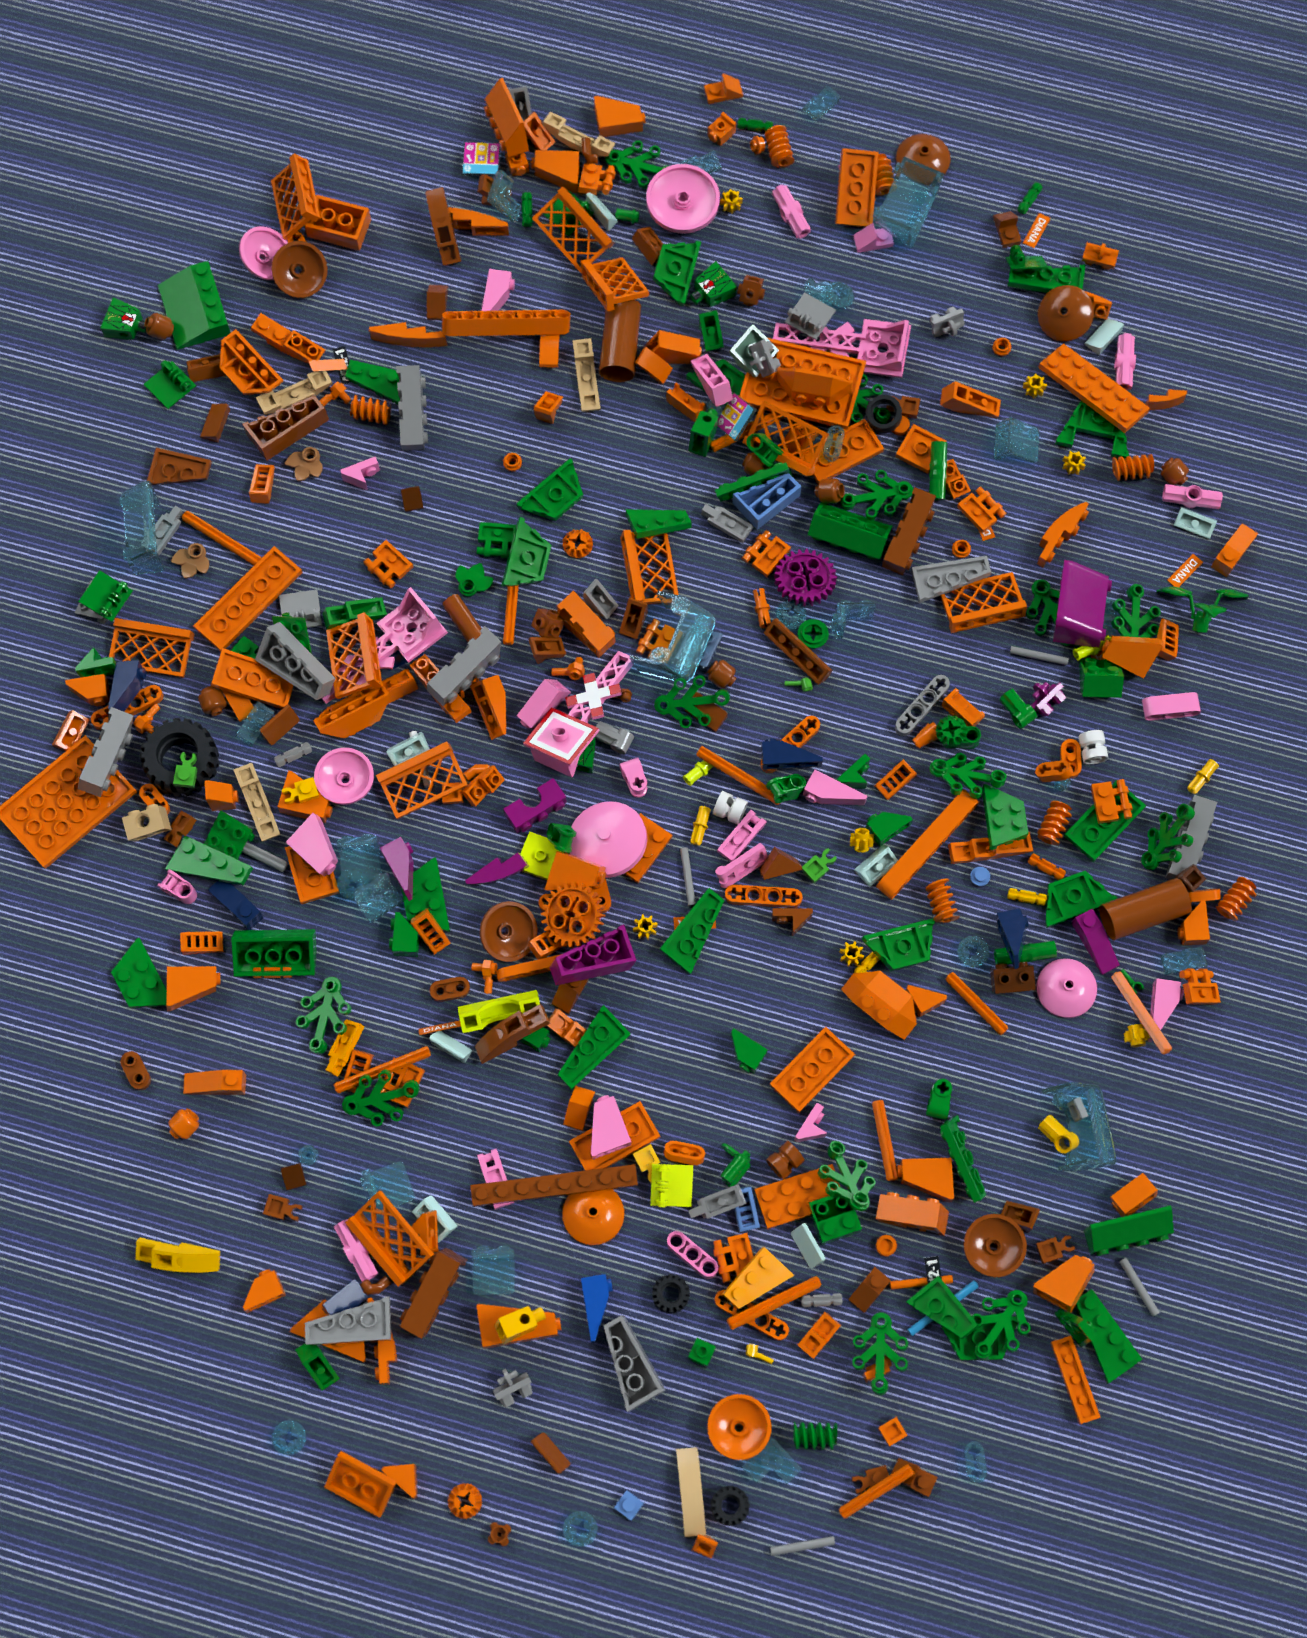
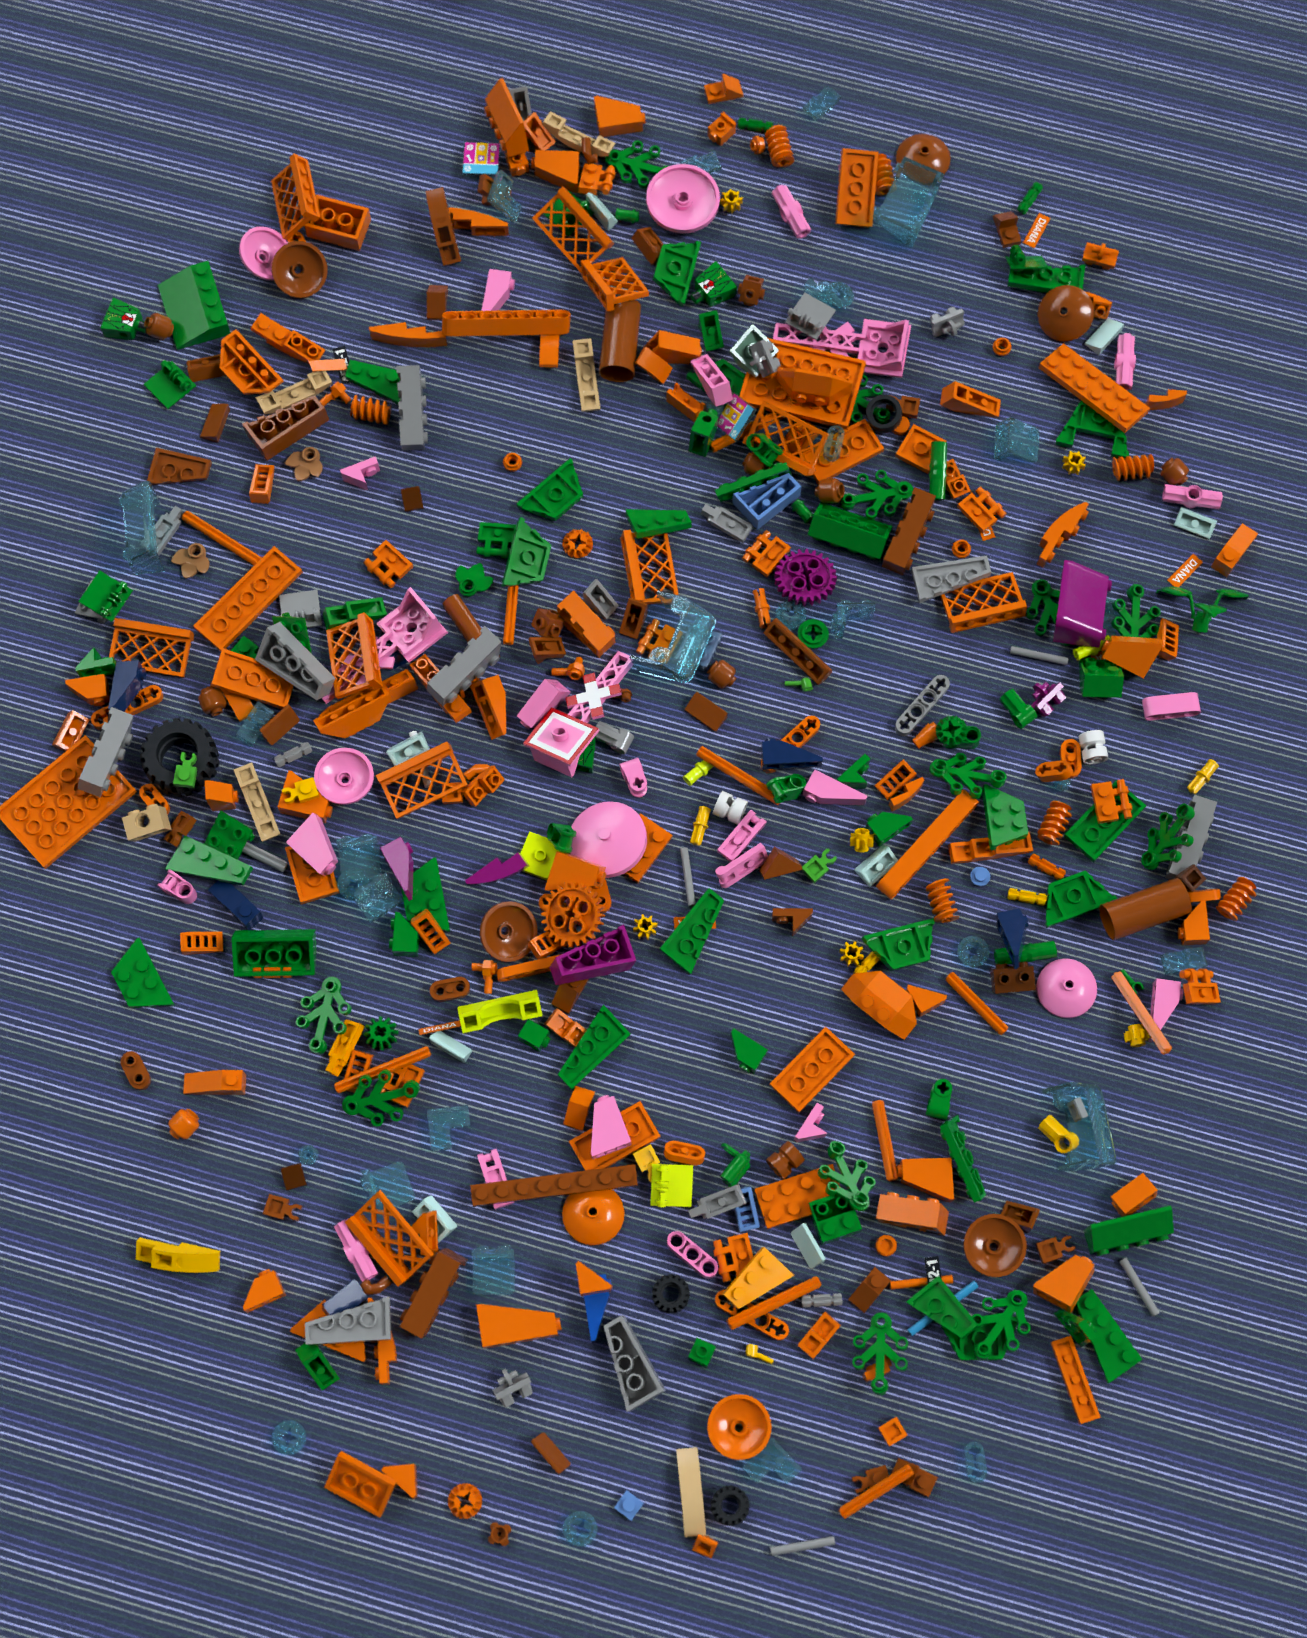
(143, 723): orange piece -> none
(190, 984): orange slope -> none
(375, 1038): none -> green gear
(441, 1122): none -> clear light blue plate
(507, 1032): dark orange slope -> none
(511, 1328): yellow torso -> none
(523, 817): magenta arch -> none
(527, 209): green axle -> none
(547, 406): orange slope -> none
(590, 1282): none -> orange slope
(689, 701): green plant -> none
(763, 896): orange beam -> none
(799, 507): none -> green pin
(815, 1435): green piece -> none
(872, 239): bright pink slope -> none
(910, 790): none -> orange slope
(960, 707): orange hinge -> none
(1034, 386): yellow gear -> none
(1096, 941): magenta slope -> none

